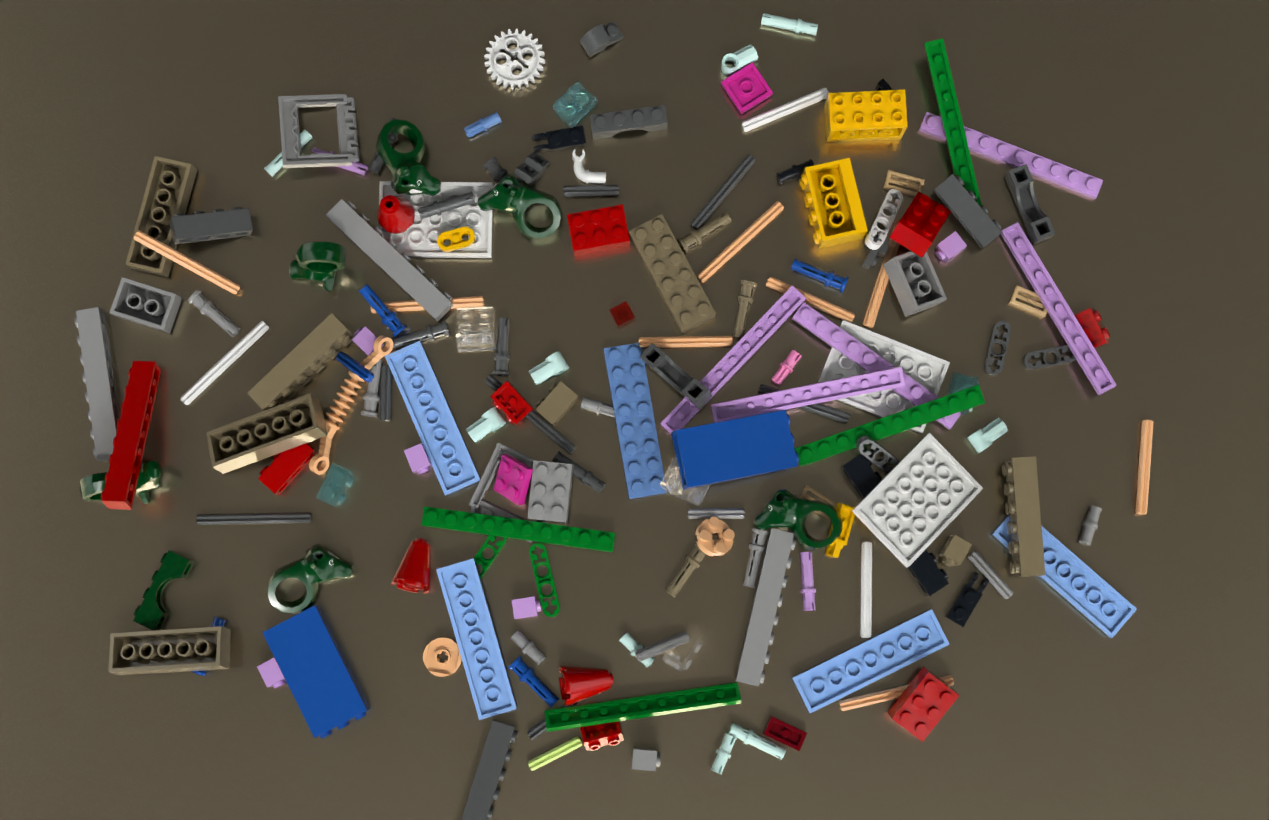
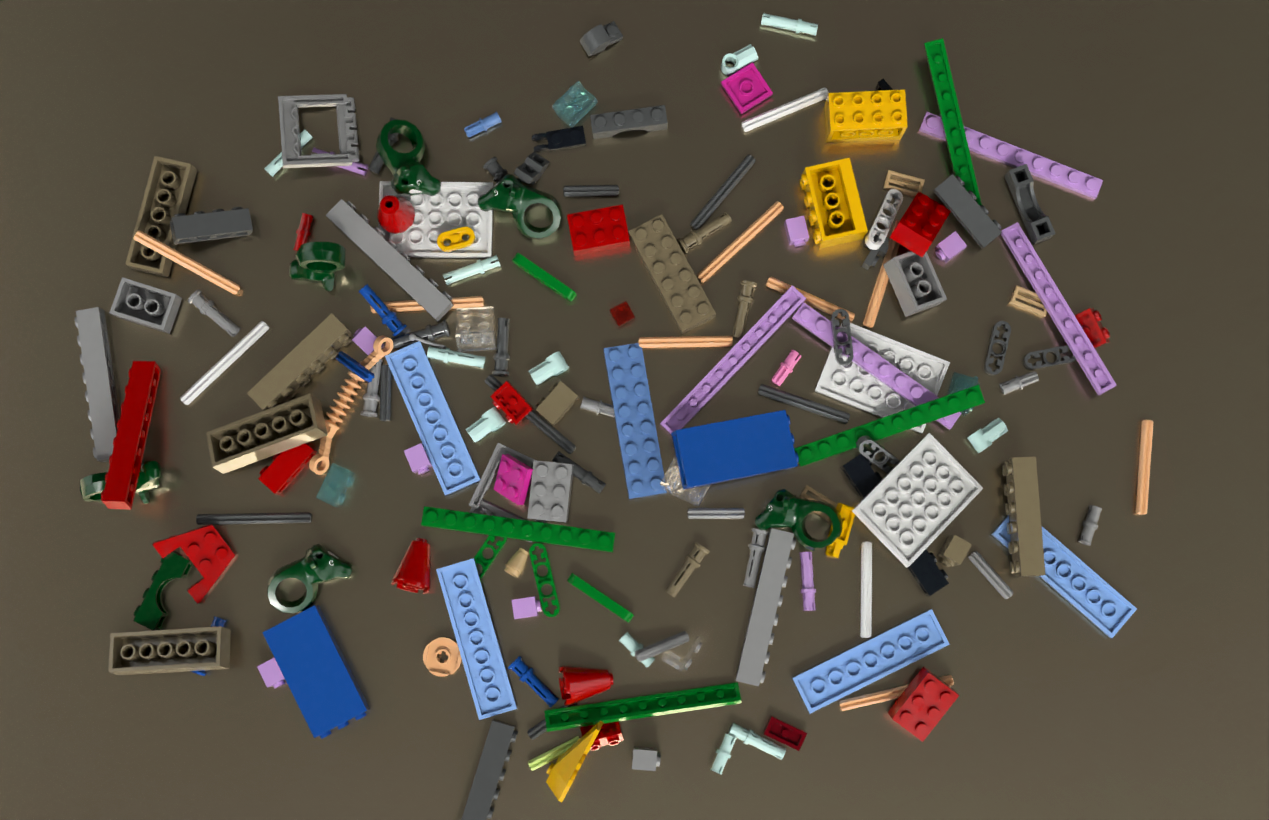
(205, 550): none -> red wing
(303, 231): none -> red pin
(412, 337): none -> light grey hinge
(446, 205): dark grey pin -> none
(448, 355): none -> light aqua pin
(472, 269): none -> light aqua pin
(516, 563): none -> tan cone
(525, 45): white gear -> none
(528, 647): light grey pin -> none
(544, 277): none -> green beam
(568, 764): none -> yellow wedge
(585, 175): white piece -> none
(600, 597): none -> green beam
(675, 376): dark grey arch -> none
(721, 530): light nougat plate -> none
(794, 172): black pin -> none
(796, 231): none -> lavender brick
(808, 394): lavender plate -> none
(828, 281): blue pin -> none
(835, 323): none -> dark grey beam
(966, 601): black hinge -> none
(1019, 382): none -> light grey axle

